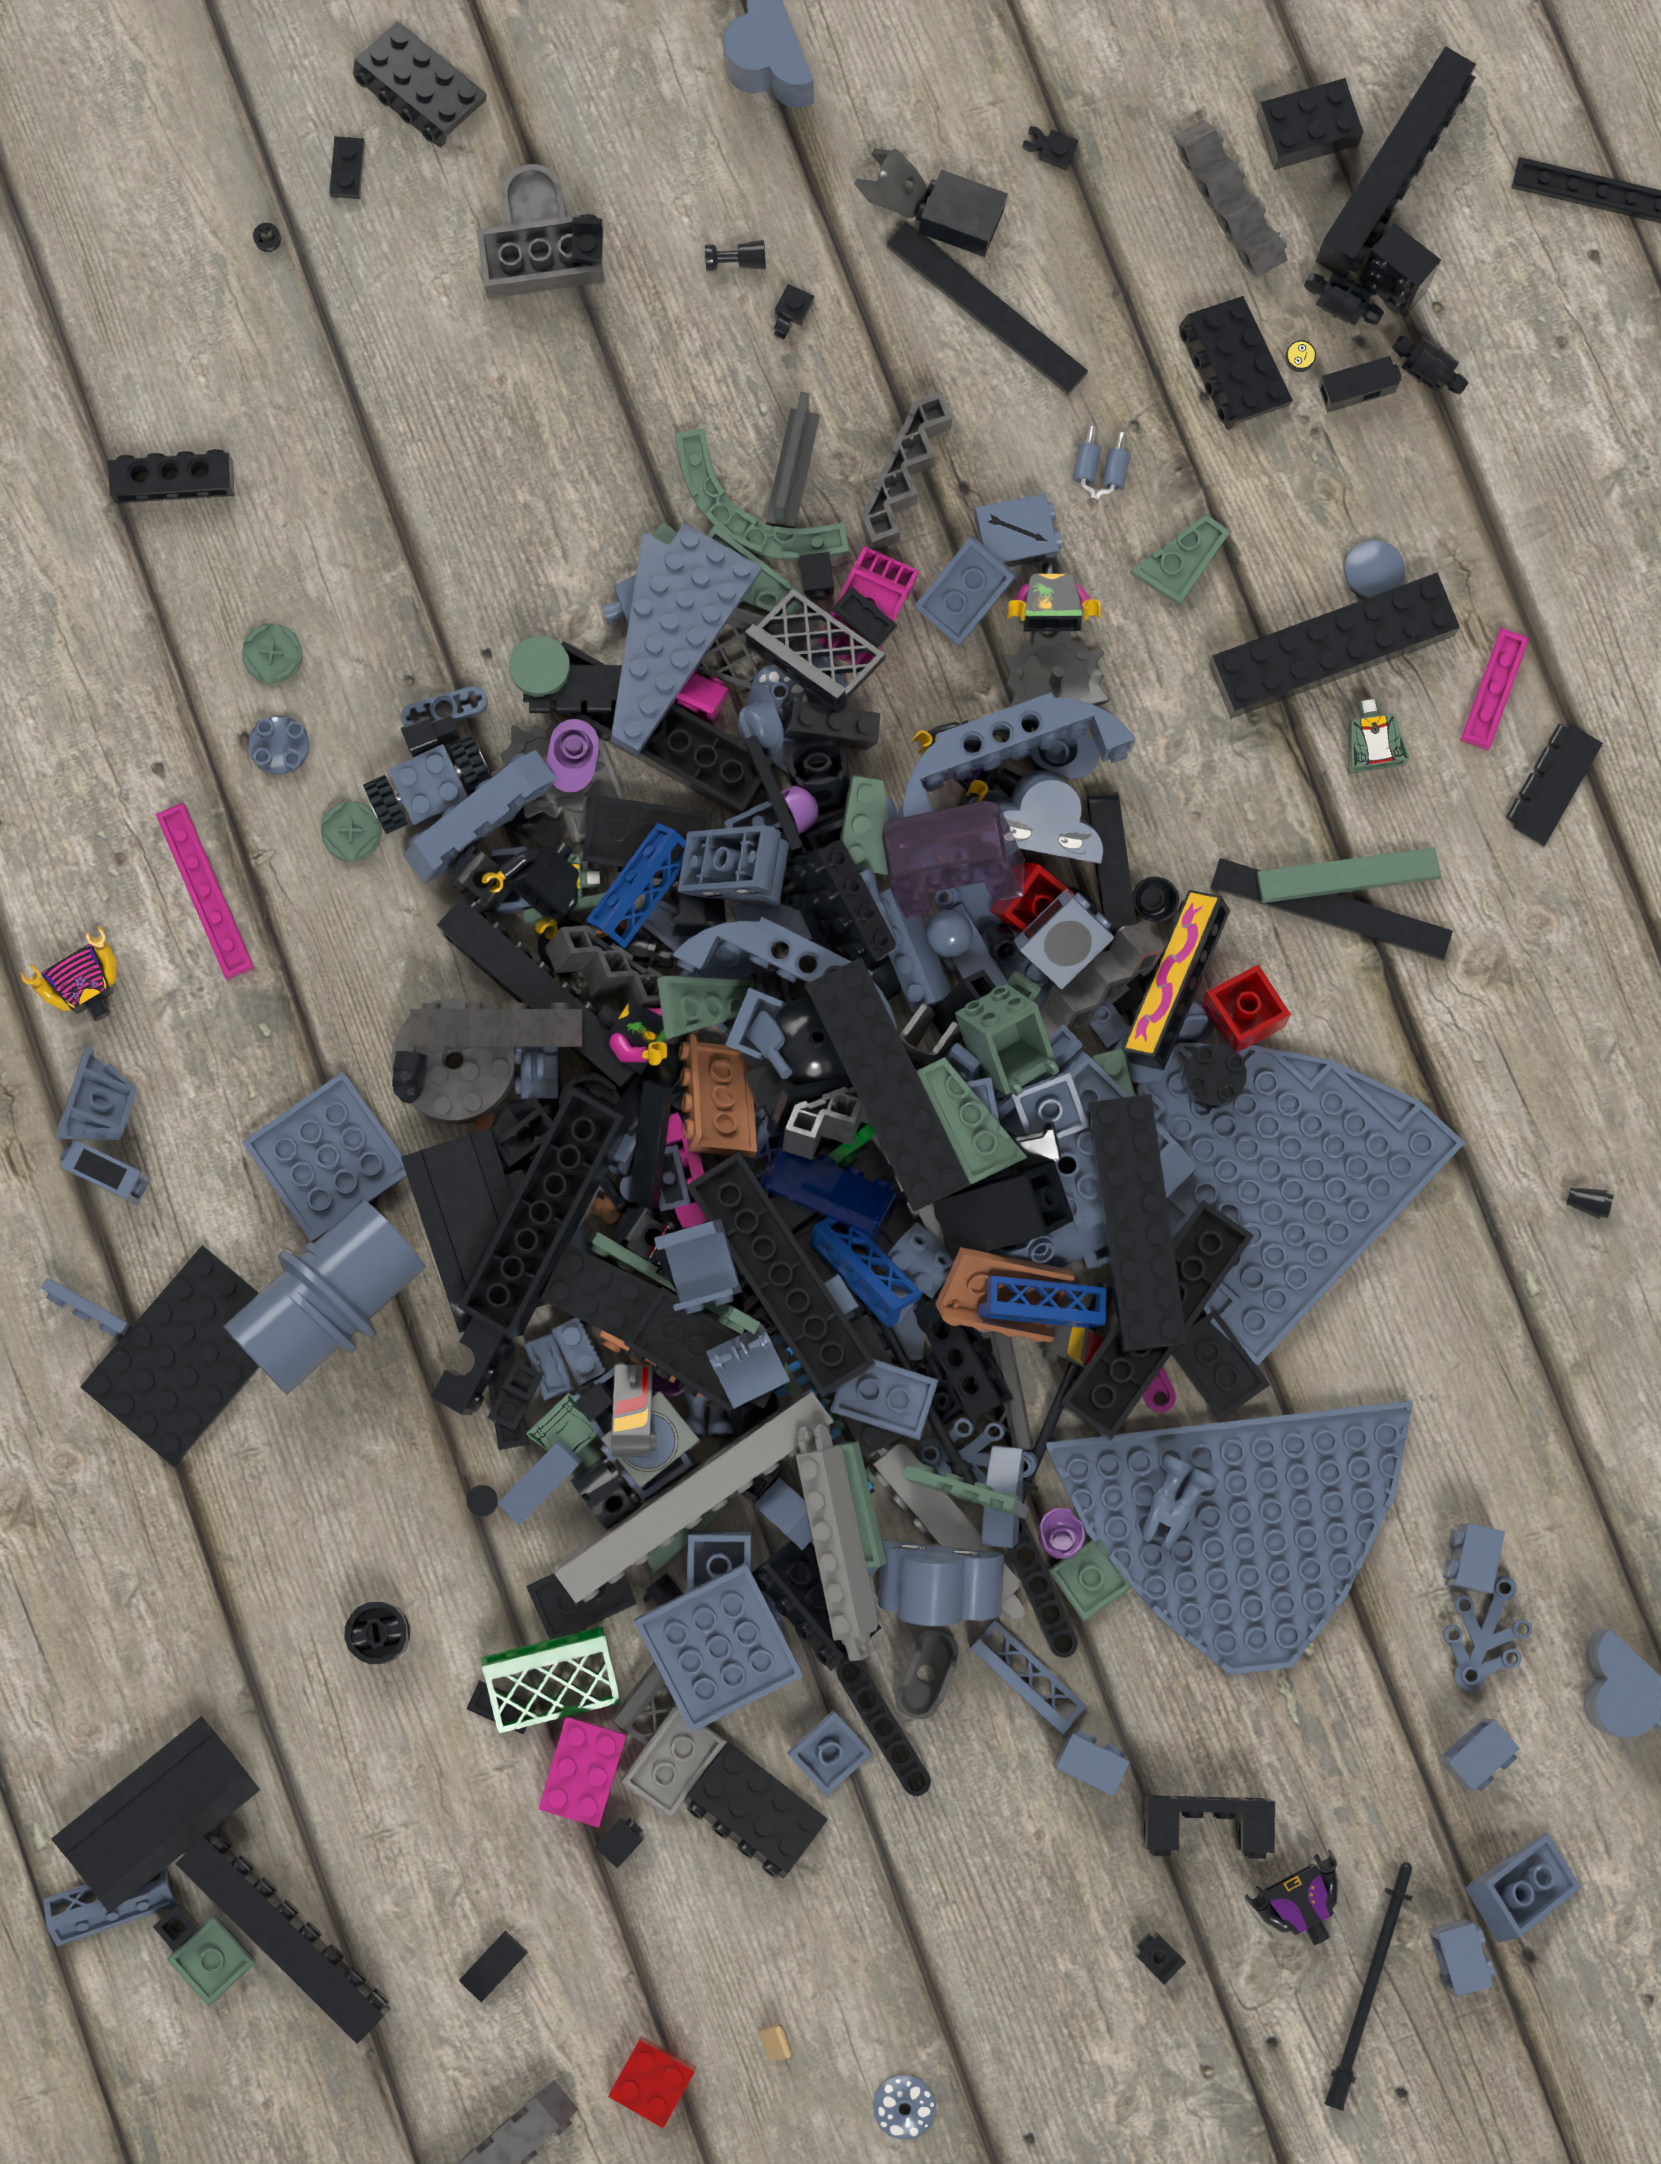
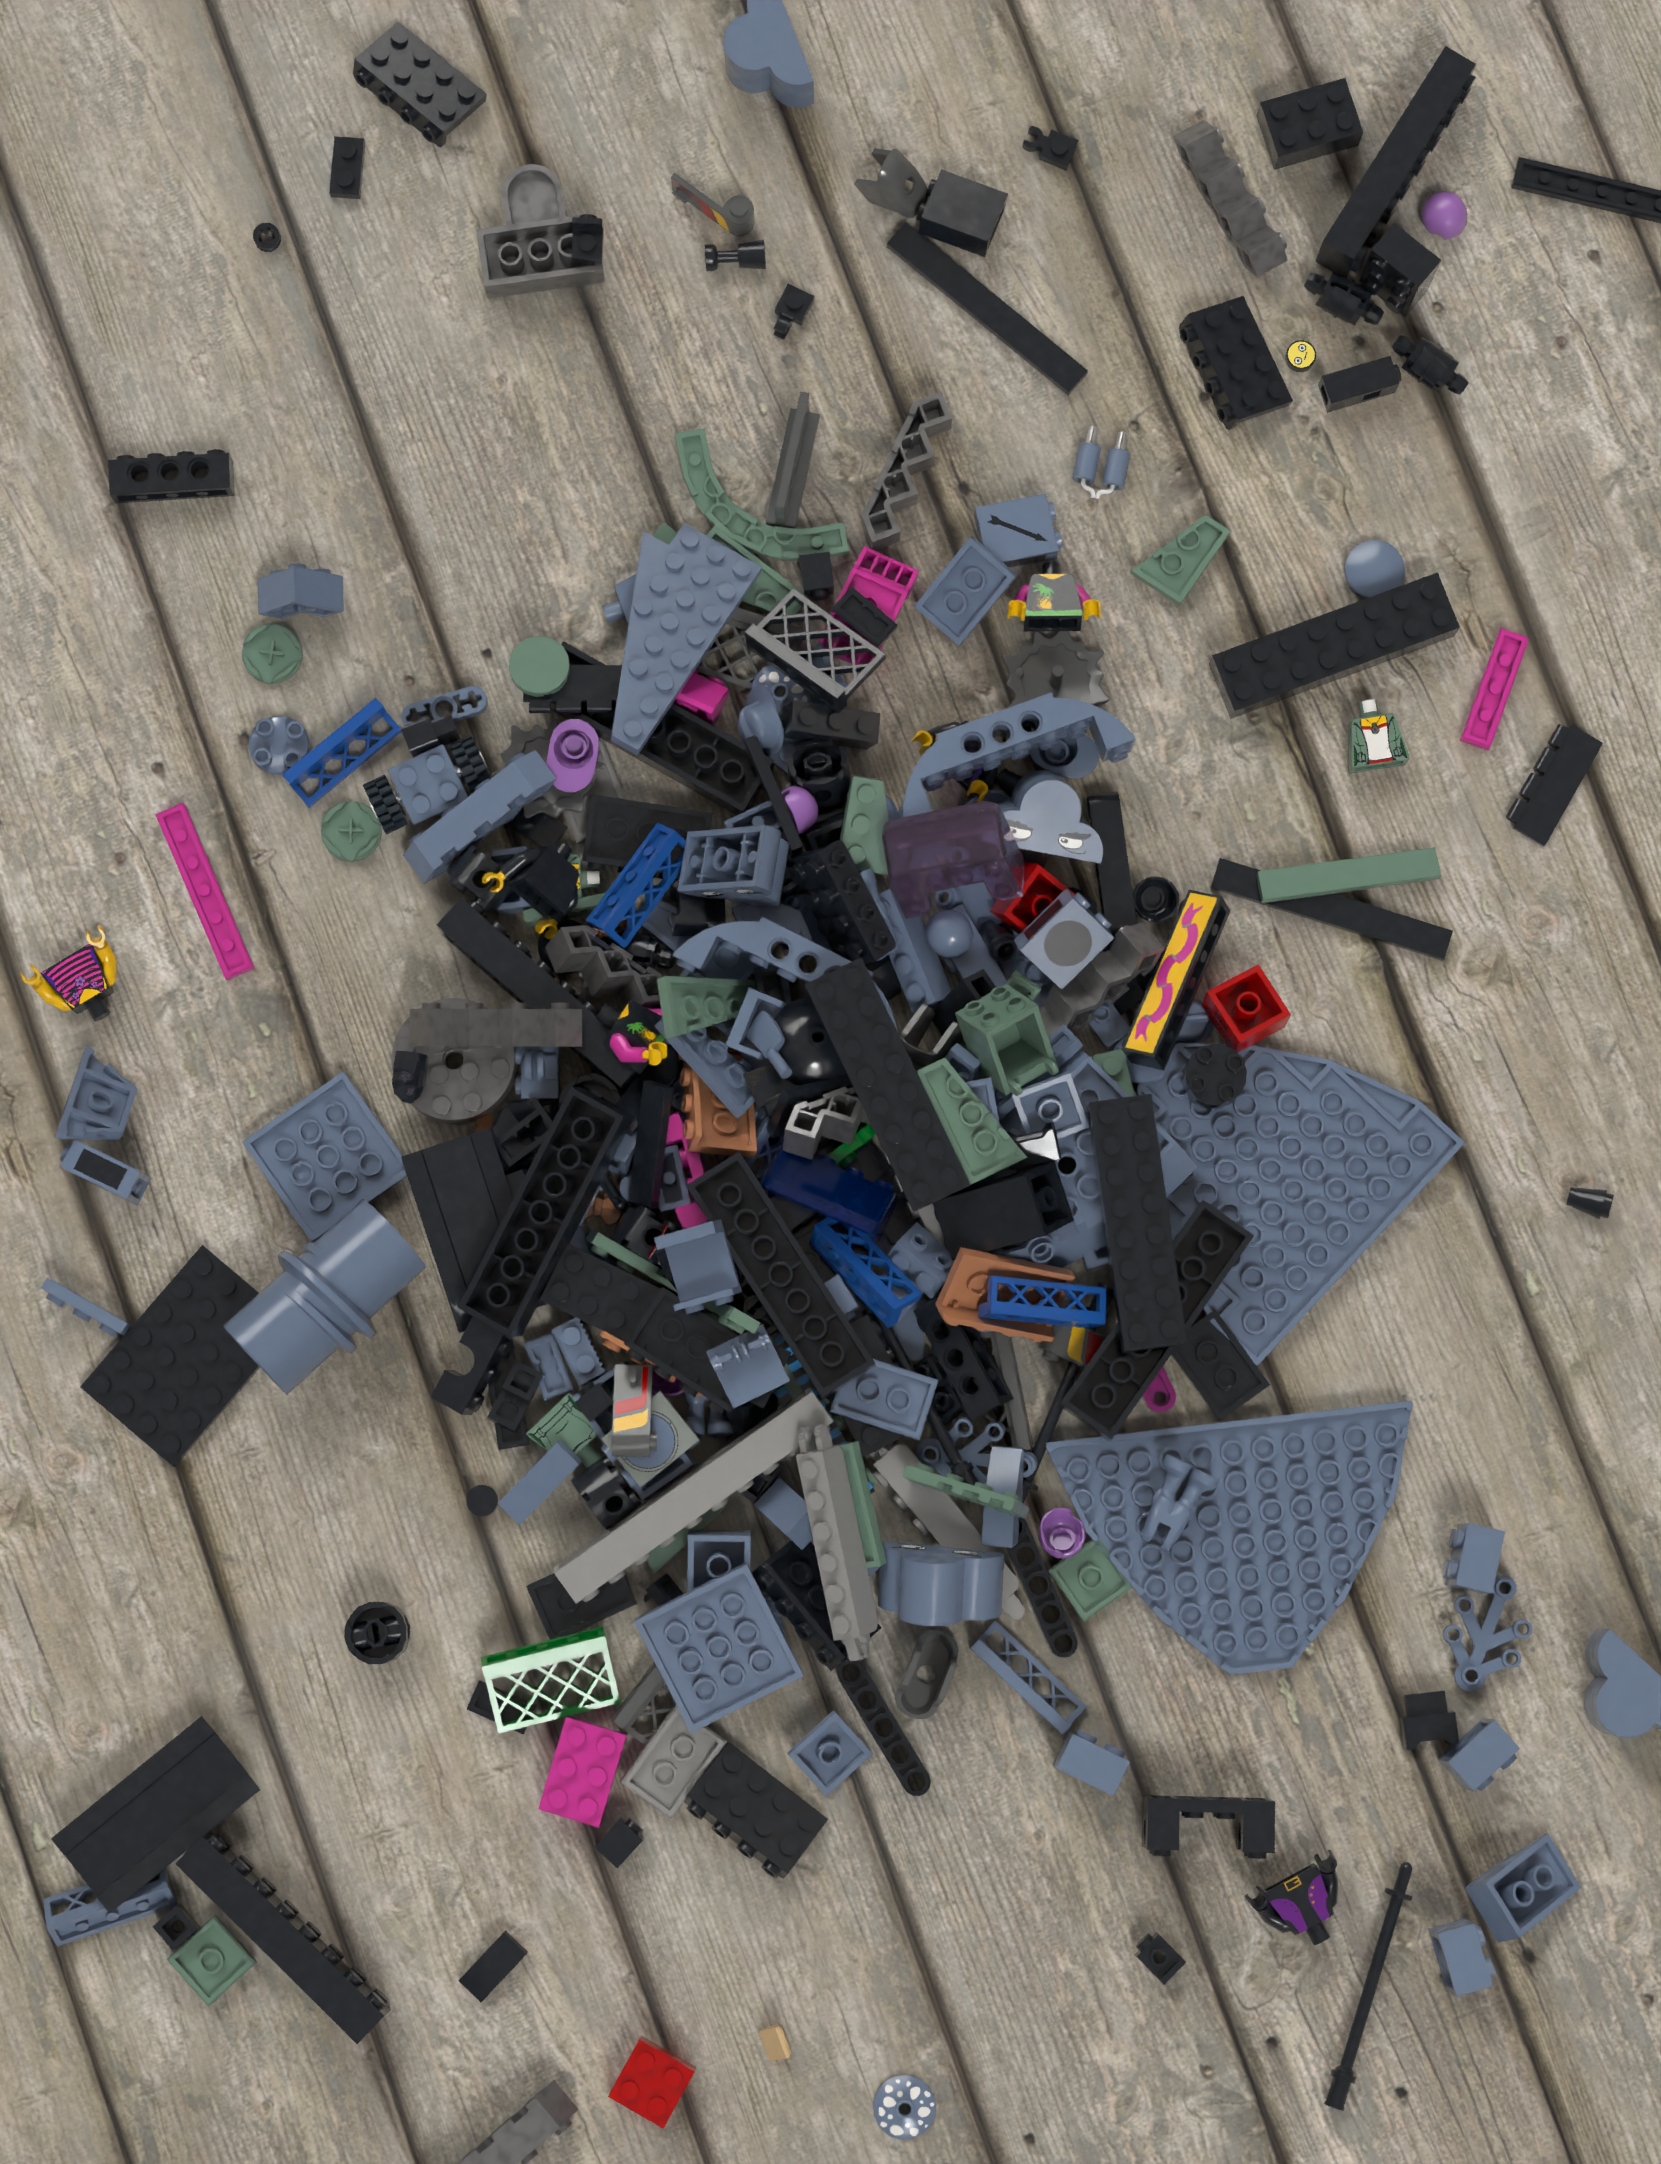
(300, 591): none -> sand blue brick
(334, 744): none -> blue fence
(715, 1067): none -> sand blue wing
(734, 216): none -> dark grey door
(1427, 1720): none -> black piece
(1444, 214): none -> medium lavender hair

